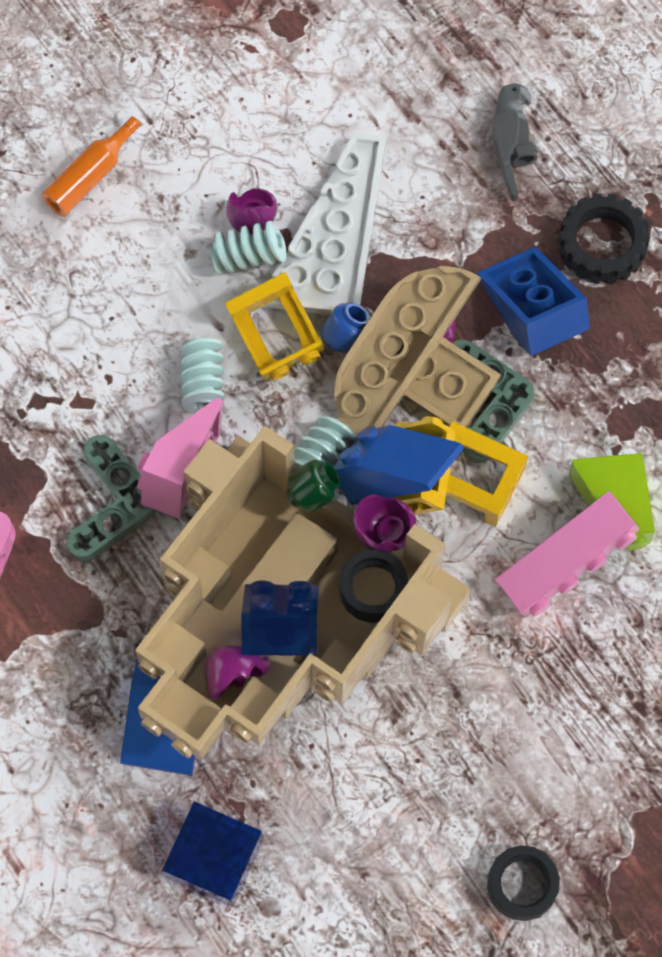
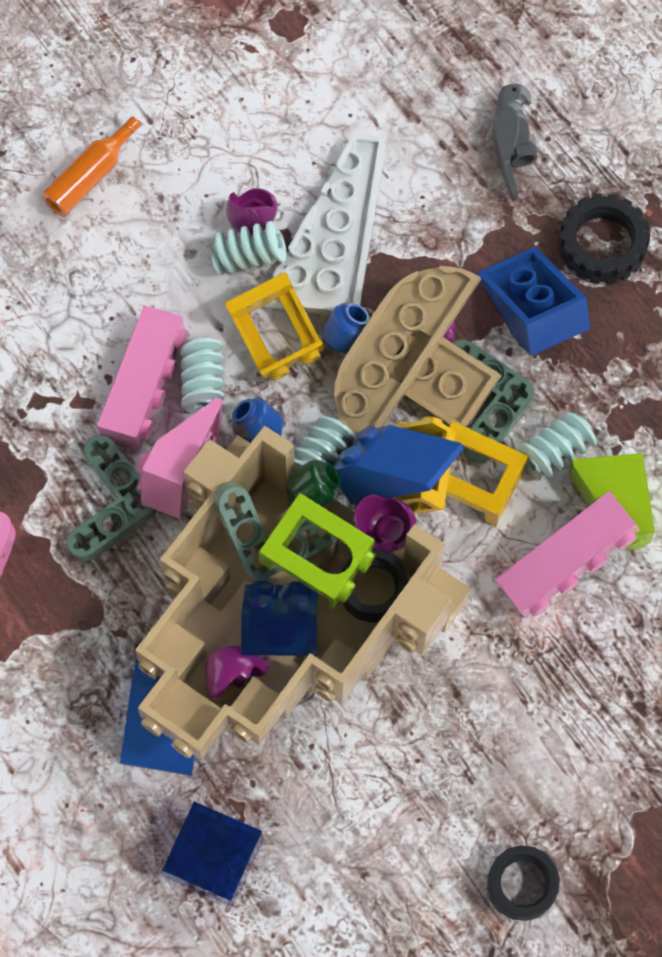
(142, 378): none -> bright pink brick
(252, 416): none -> blue head
(258, 538): none -> sand green beam
(331, 586): none -> lime panel
(556, 443): none -> light aqua piece

